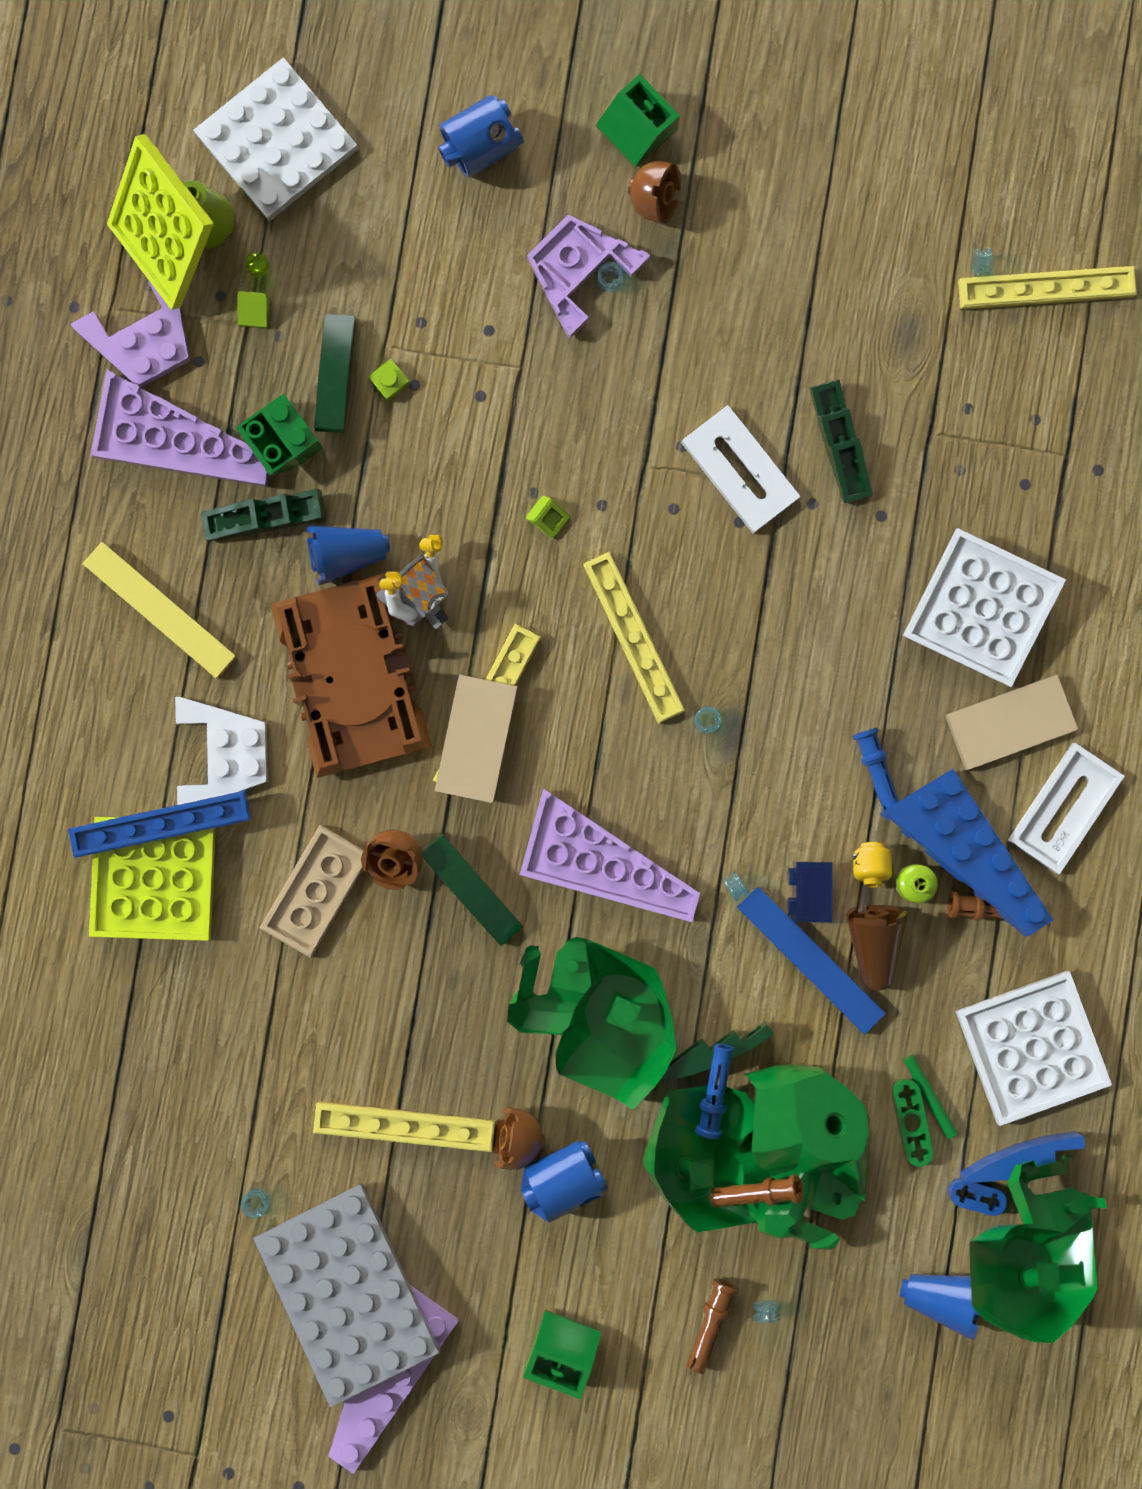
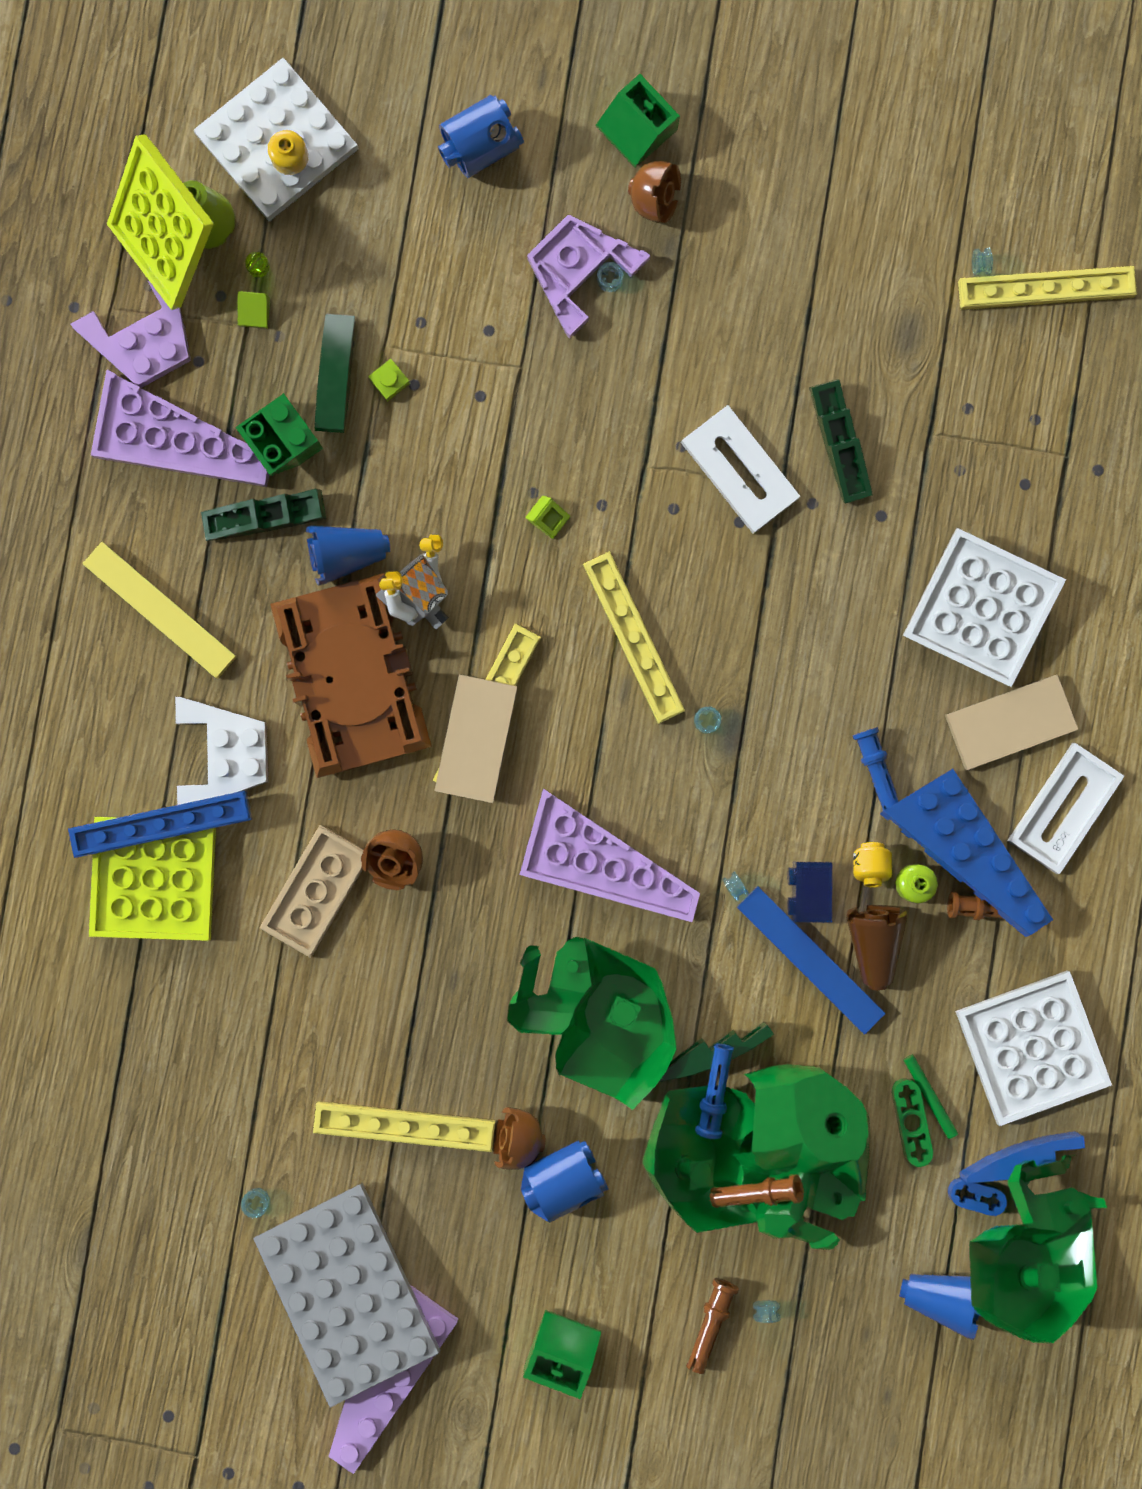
(288, 152): none -> yellow head
(471, 890): dark green slope -> none

